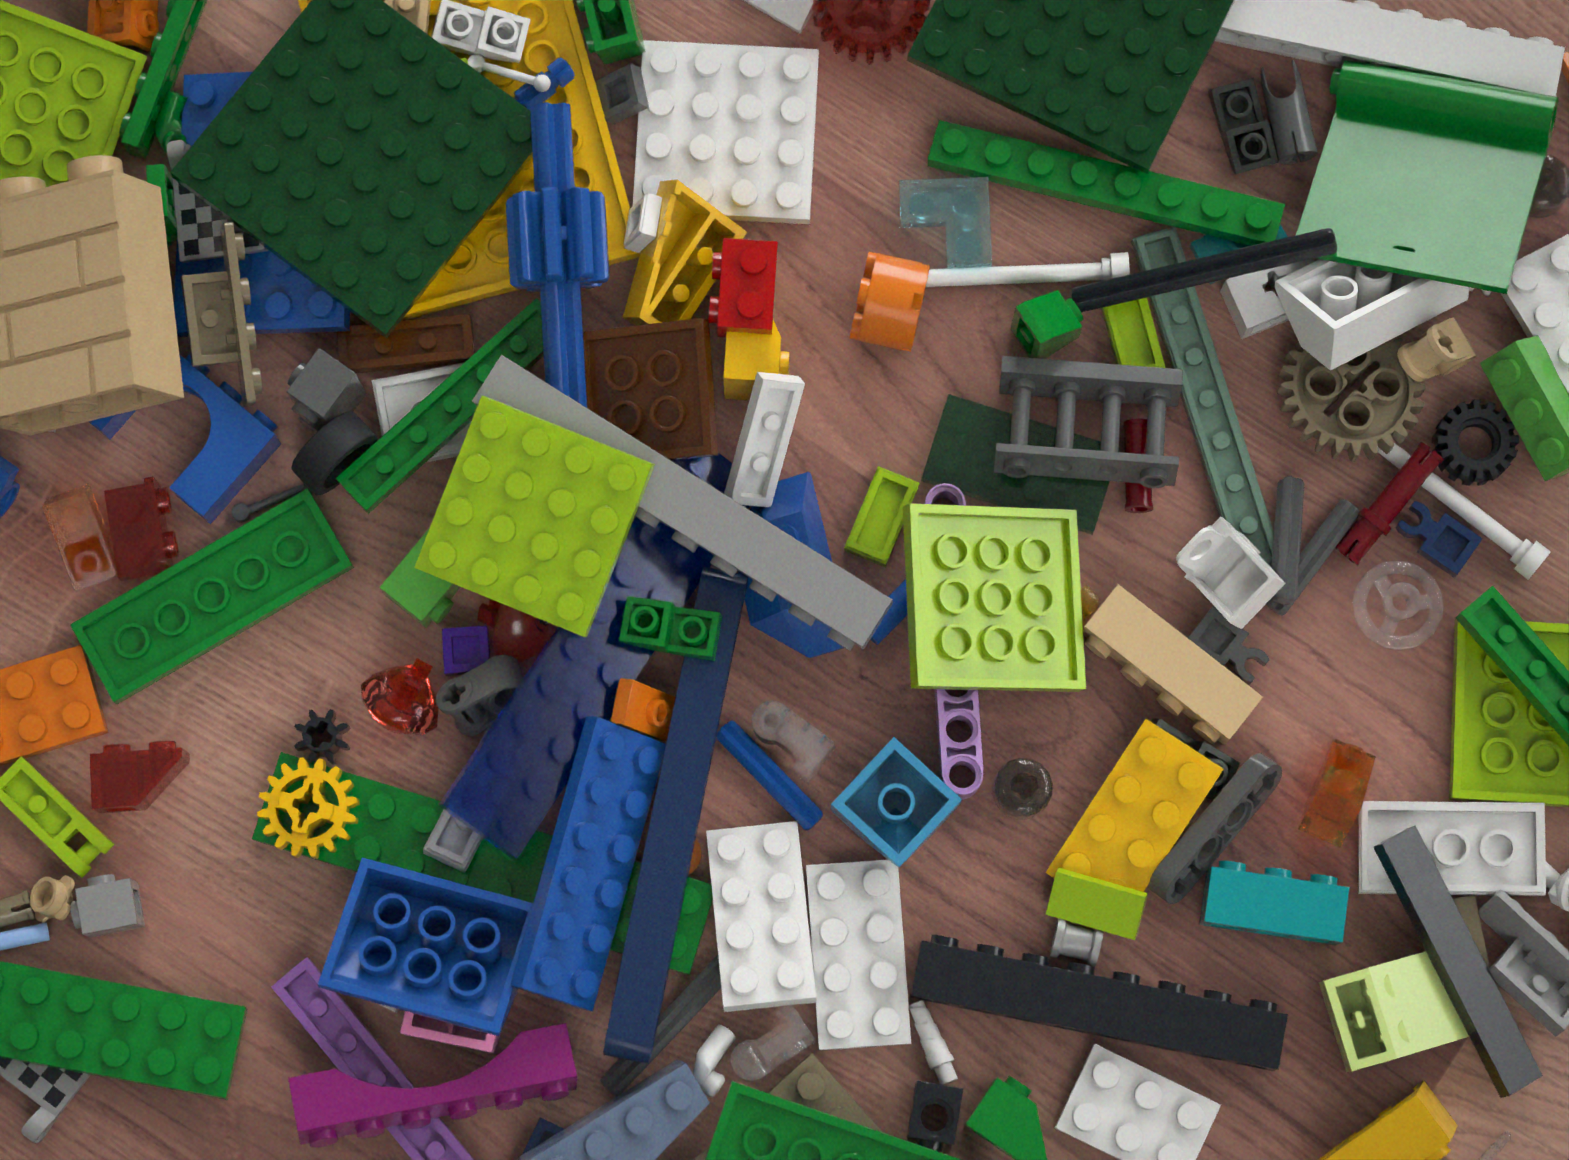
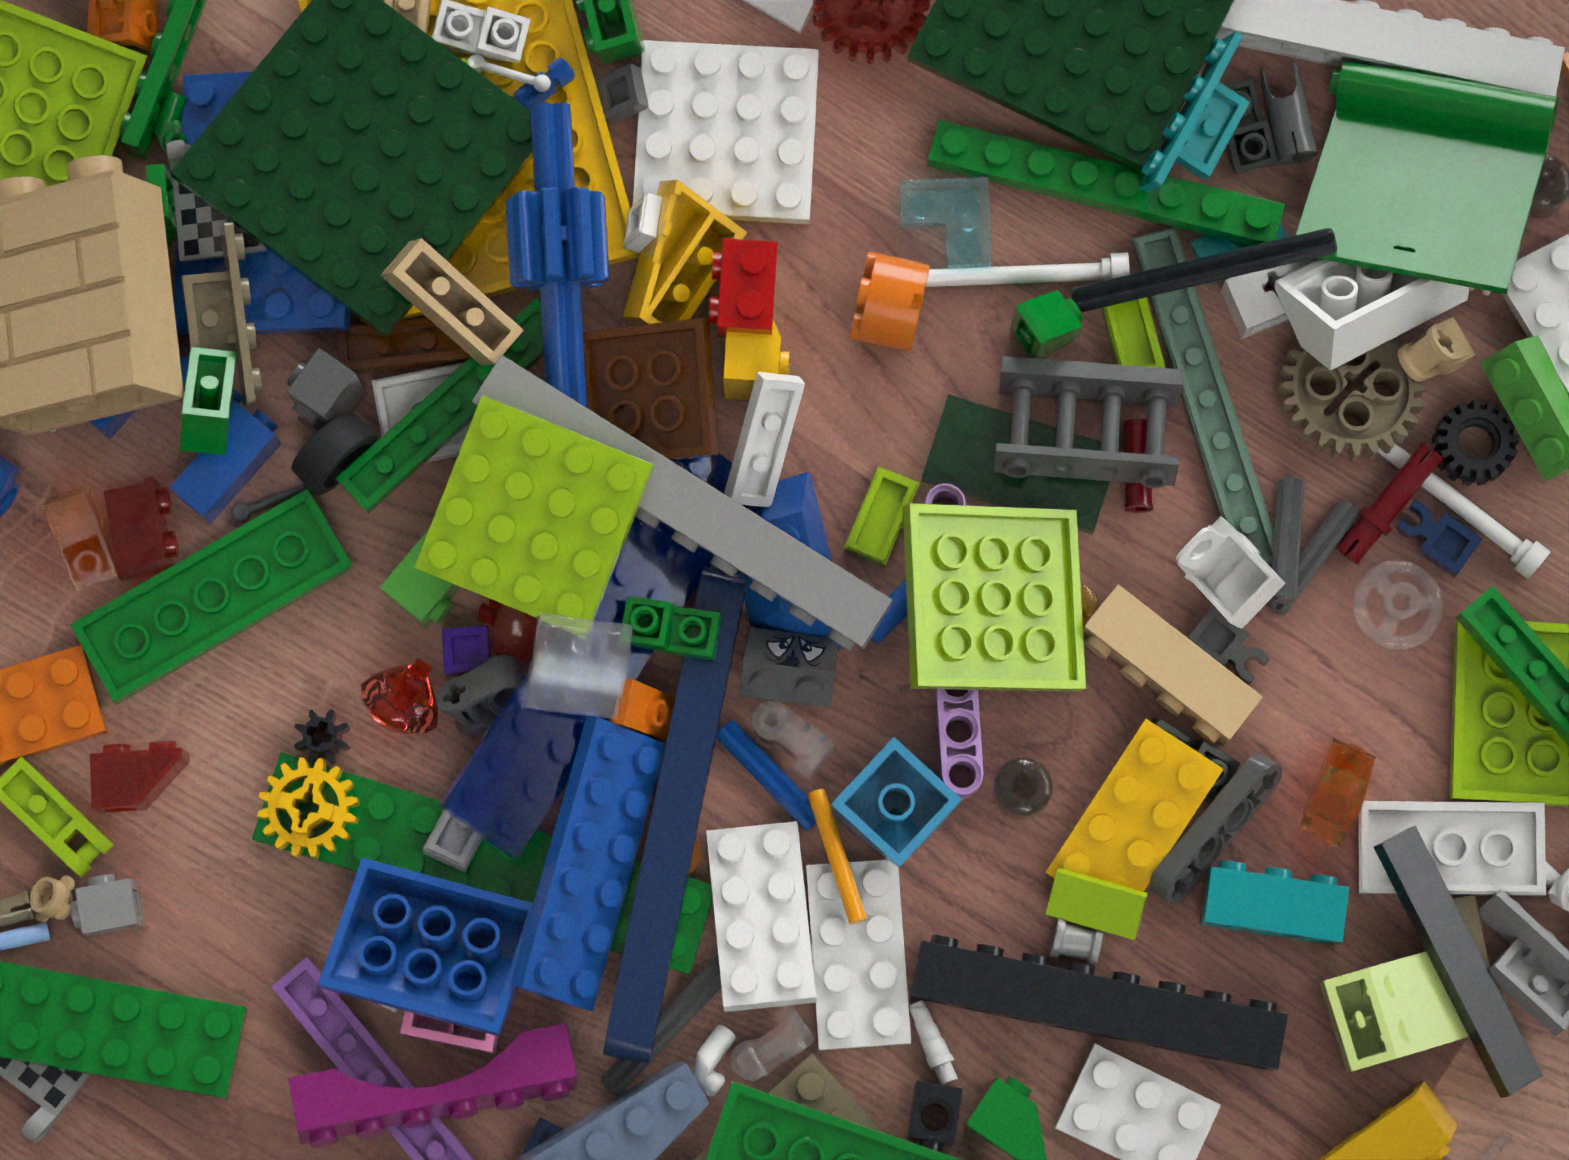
(208, 401): none -> green slope
(451, 302): none -> tan brick
(578, 666): none -> clear slope
(789, 667): none -> dark grey brick
(837, 856): none -> light orange bar
(1204, 123): none -> teal bracket

